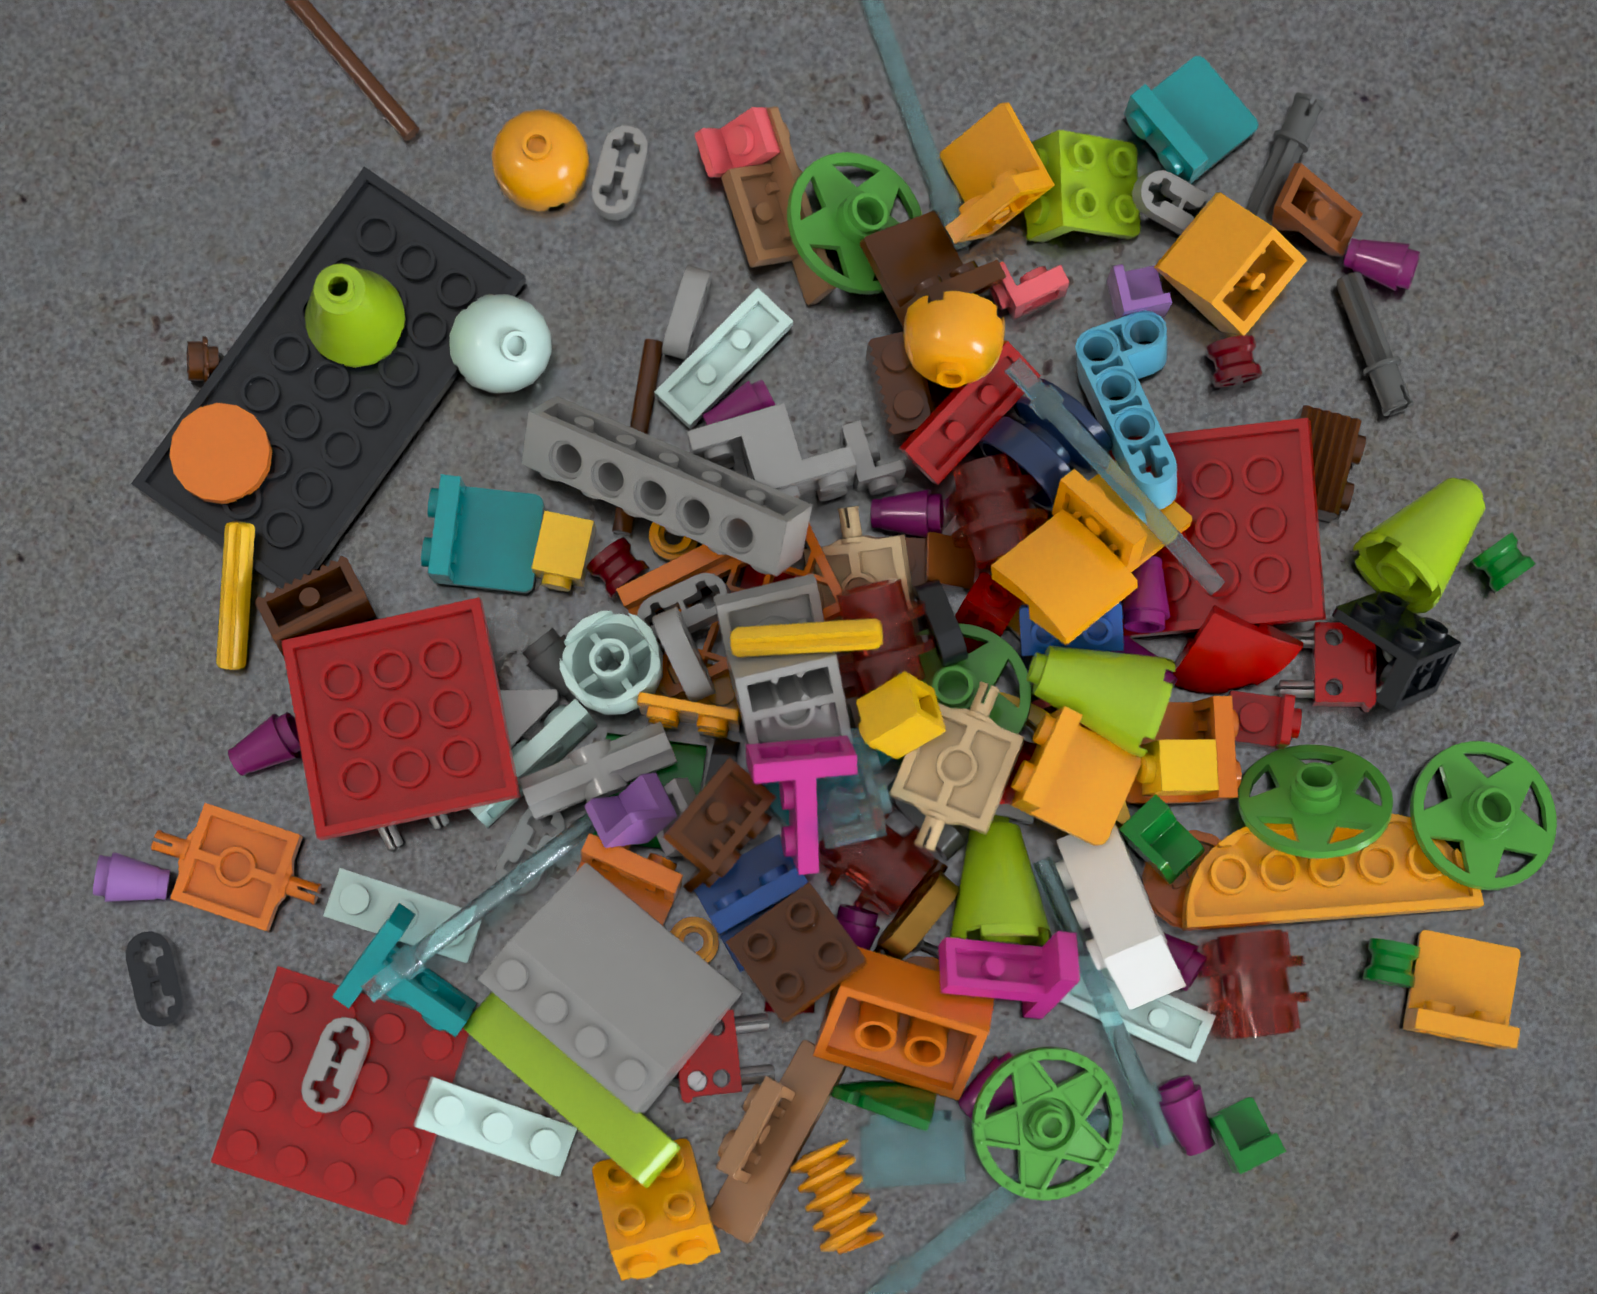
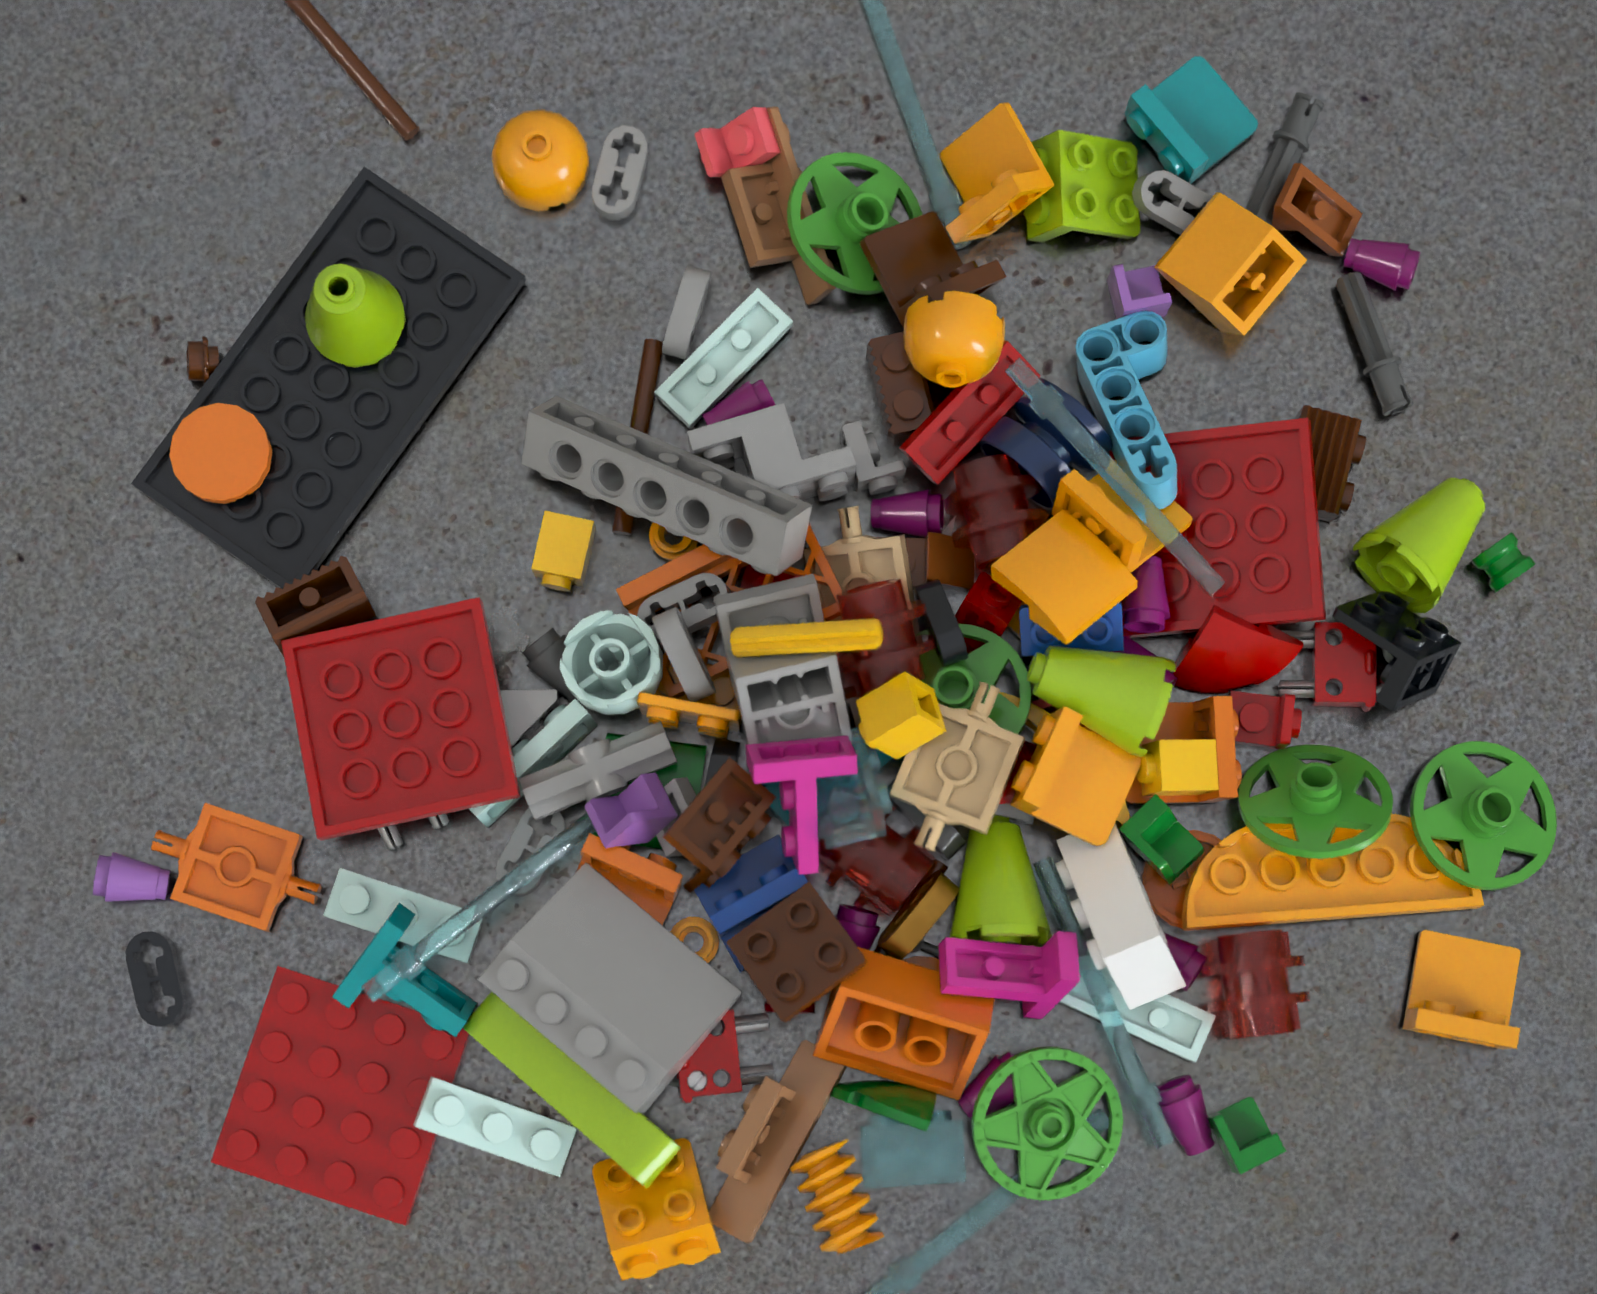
(235, 595): yellow axle -> none
(267, 745): magenta cone -> none
(324, 1060): light grey beam -> none
(482, 536): teal bracket -> none
(500, 343): light aqua cylinder -> none
(616, 566): dark red wheel -> none
(1035, 291): coral bracket -> none
(1234, 361): dark red wheel -> none
(1391, 962): green wheel -> none

